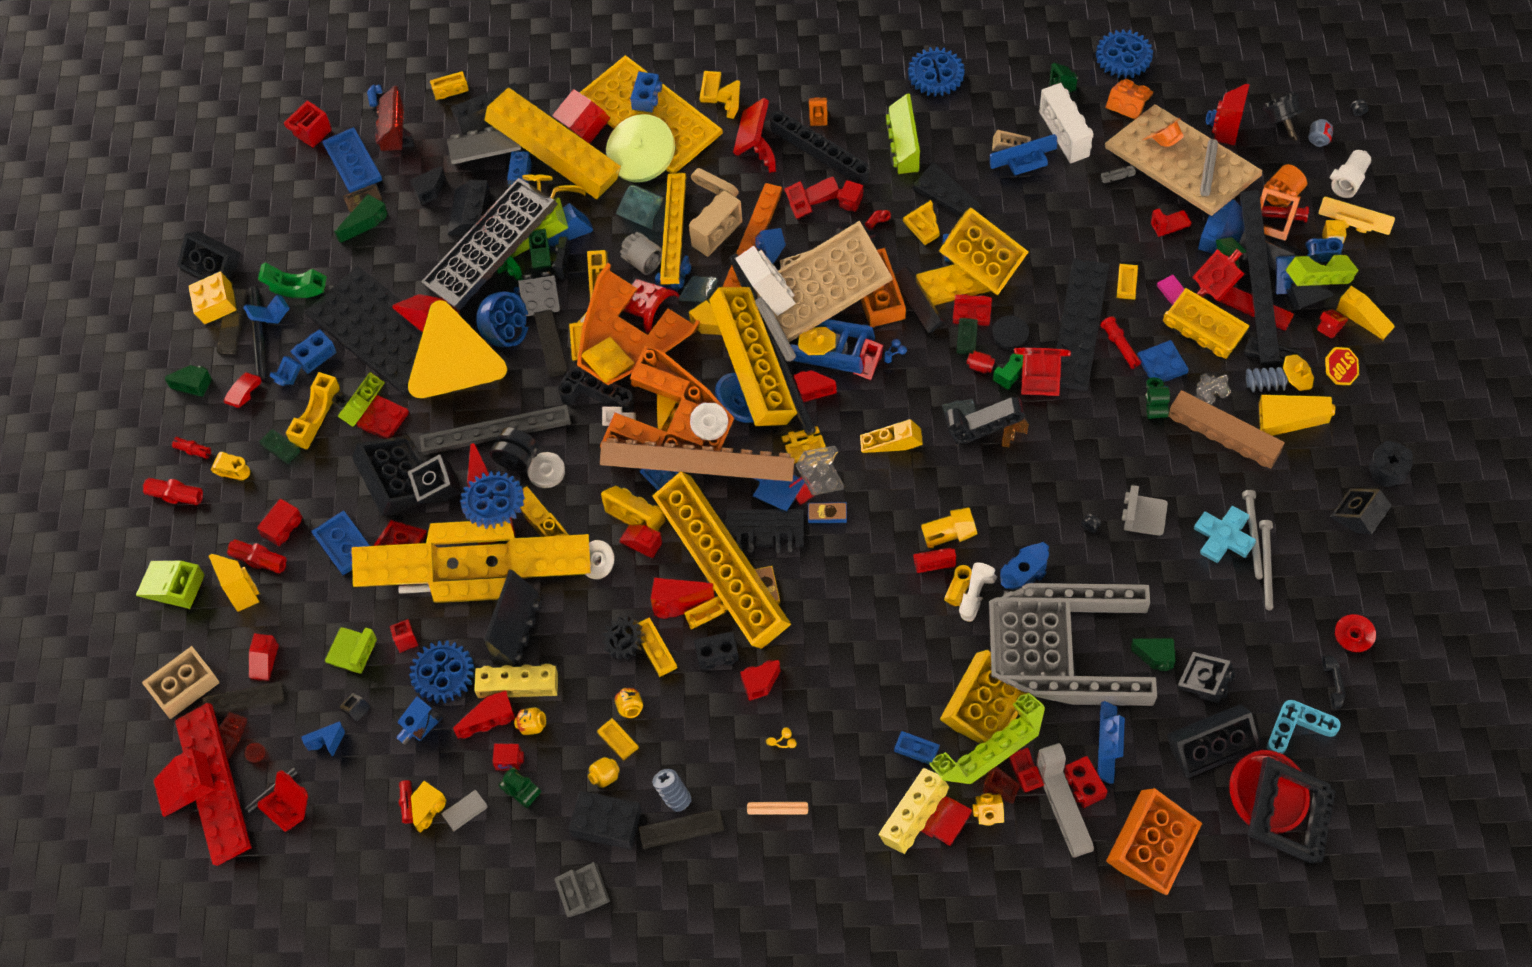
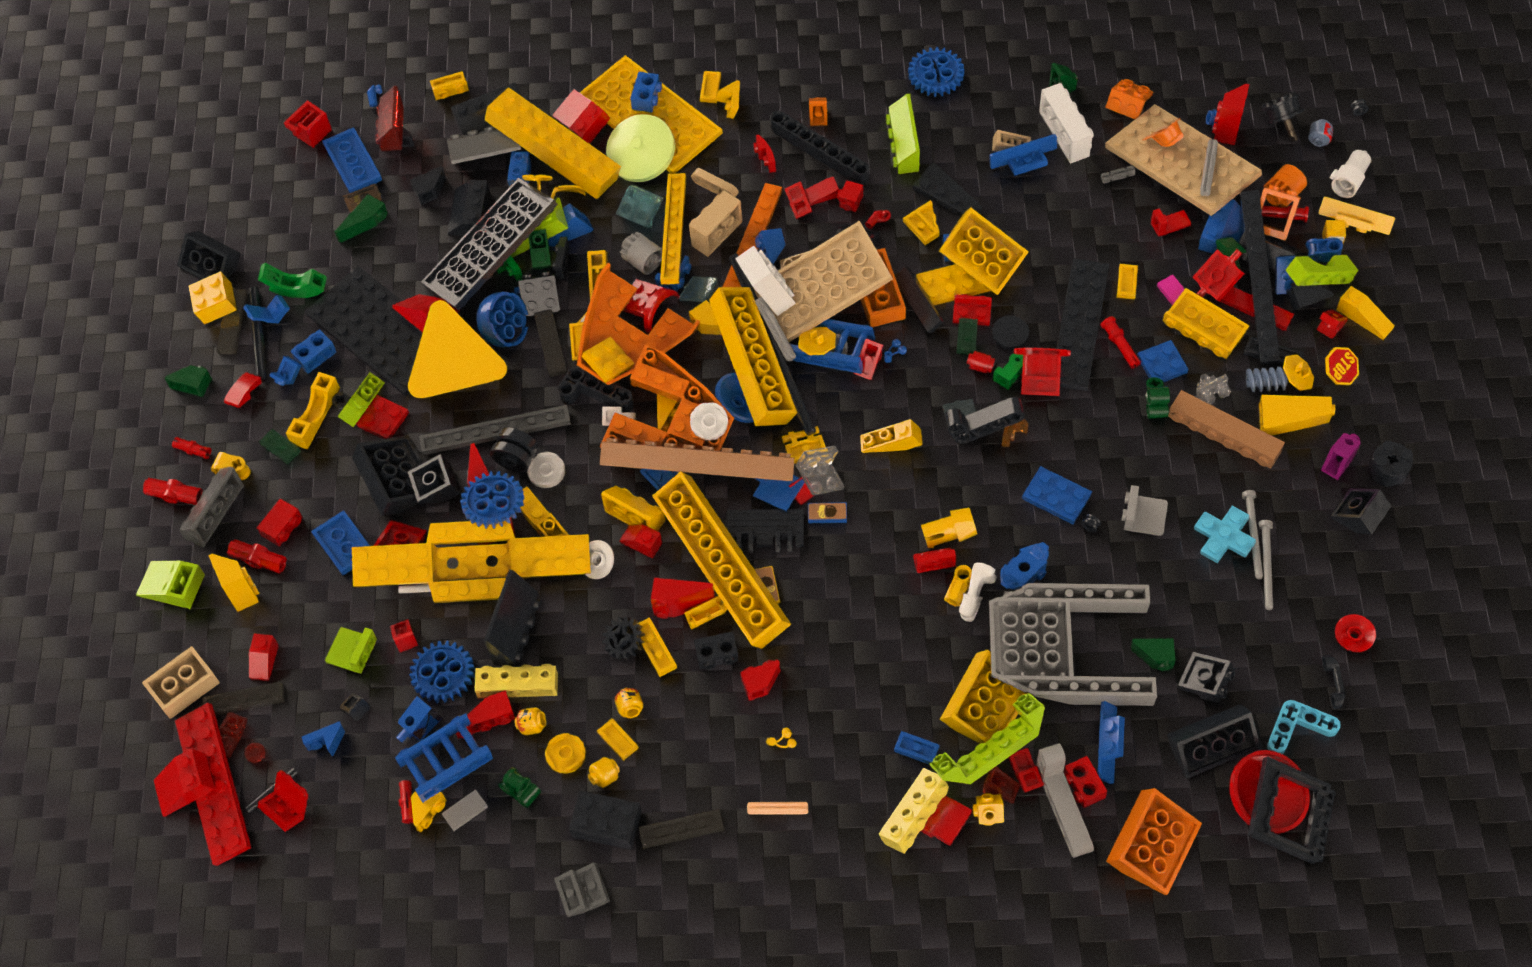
(212, 506): none -> dark grey slope
(449, 776): none -> blue fence
(507, 756): red brick -> none
(565, 753): none -> yellow tile
(672, 789): sand blue piece -> none
(751, 126): red tile -> none
(814, 385): red slope -> none
(1057, 495): none -> blue plate
(1124, 53): blue gear -> none
(1345, 447): none -> magenta torso

